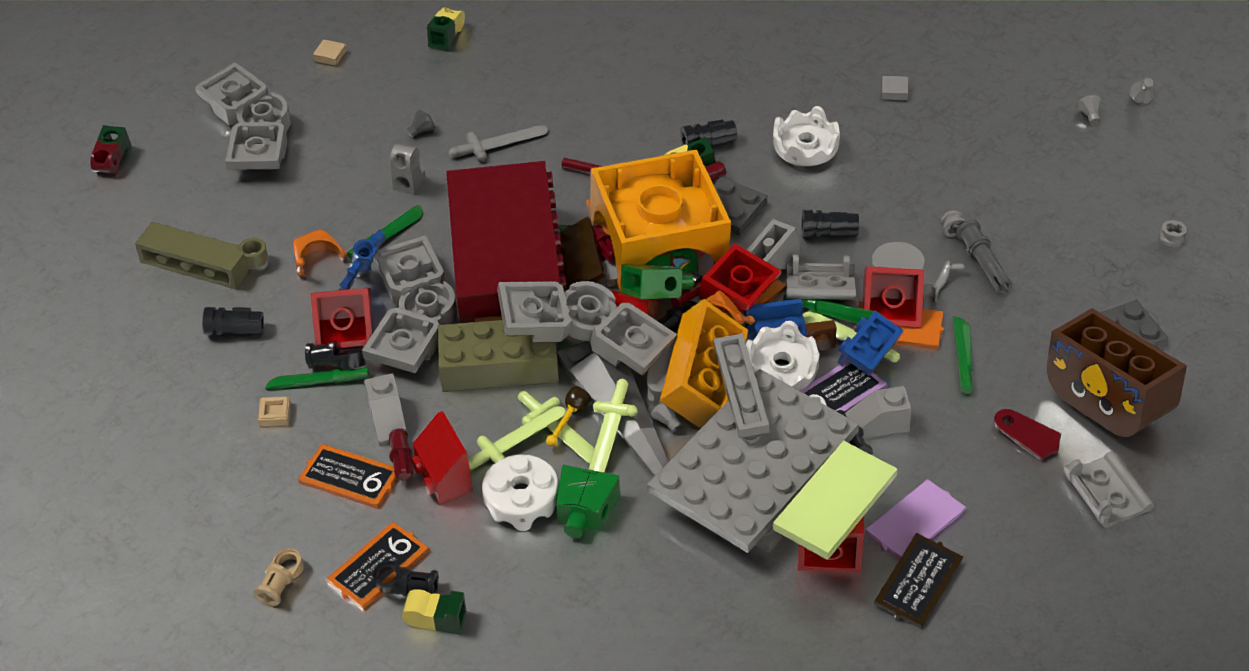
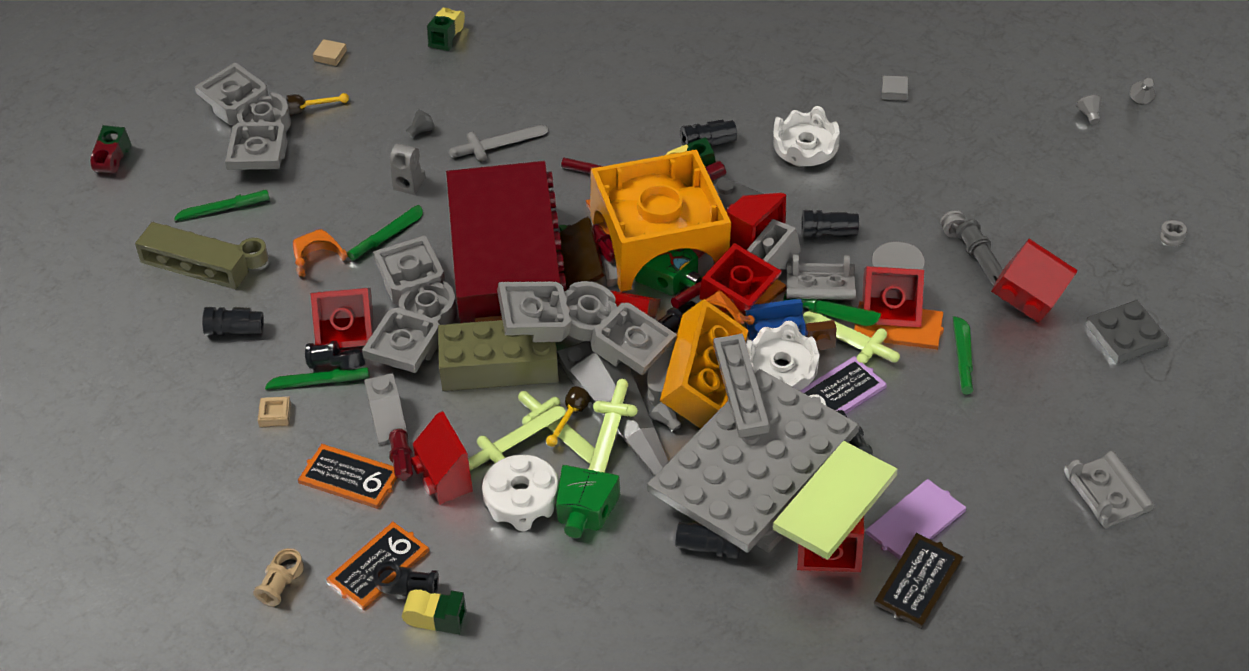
(238, 201): none -> green piece
(297, 103): none -> hinge
(362, 258): blue animal -> none
(654, 281): green torso -> none
(699, 538): none -> black axle
(753, 214): none -> red slope
(871, 343): blue bracket -> none
(883, 412): light grey slope -> none
(932, 290): light grey piece -> none
(1028, 433): dark red piece -> none
(1033, 280): none -> red slope
(1113, 374): reddish brown brick -> none

